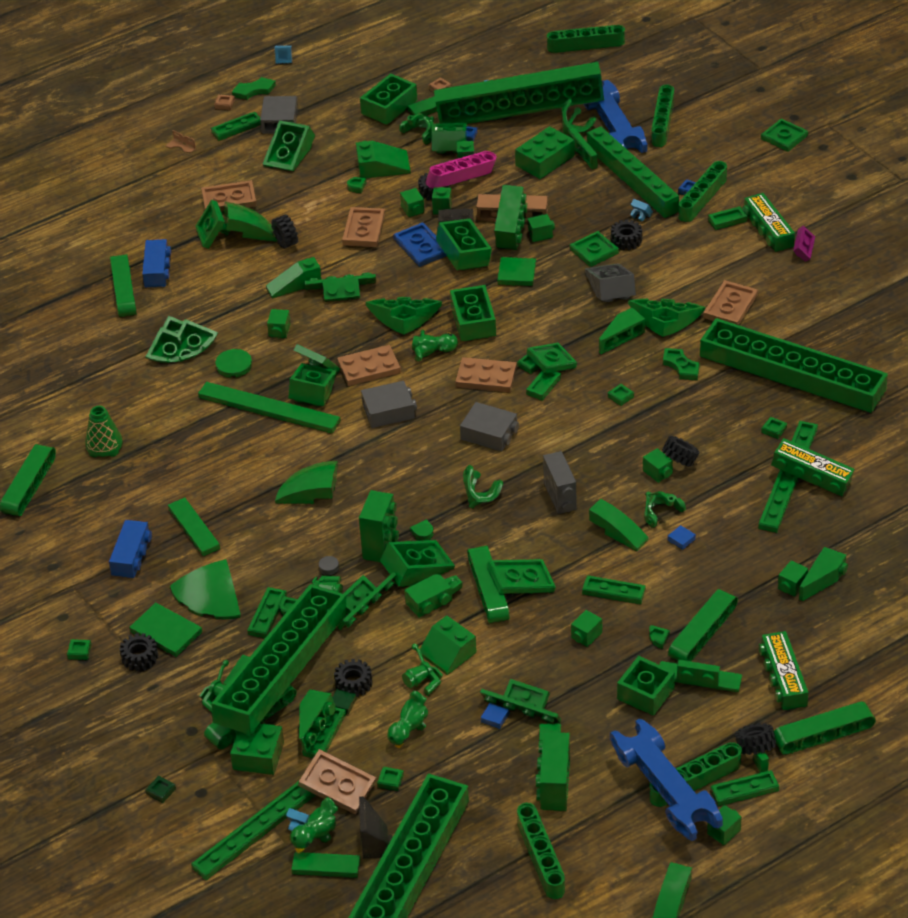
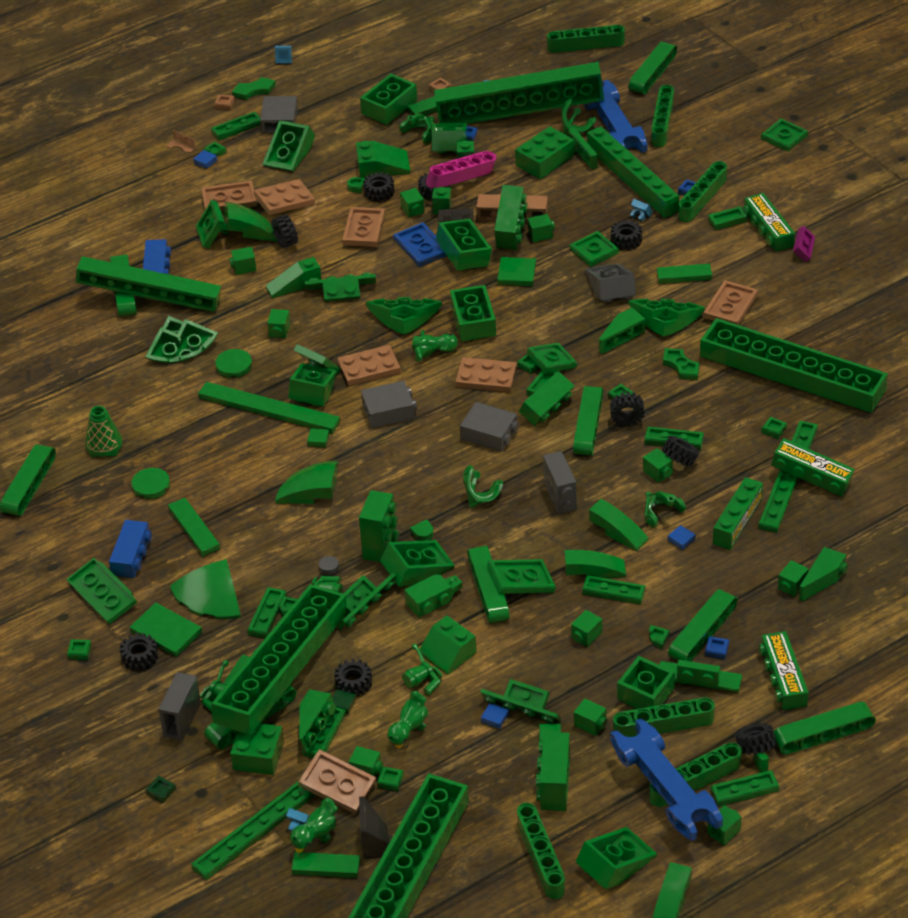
(102, 590): none -> green piece
(148, 284): none -> green brick
(150, 483): none -> green tile
(179, 706): none -> dark grey brick
(205, 159): none -> blue tile
(216, 149): none -> green tile
(243, 260): none -> green brick
(284, 197): none -> medium nougat plate
(318, 437): none -> green tile
(367, 760): none -> green brick
(378, 187): none -> black tyre
(547, 399): none -> green brick
(588, 421): none -> green beam
(590, 717): none -> green brick
(593, 564): none -> green slope
(614, 857): none -> green slope
(627, 417): none -> black tyre
(652, 68): none -> green beam
(659, 436): none -> green tile
(667, 717): none -> green beam
(684, 273): none -> green tile
(717, 647): none -> blue tile
(737, 513): none -> green brick

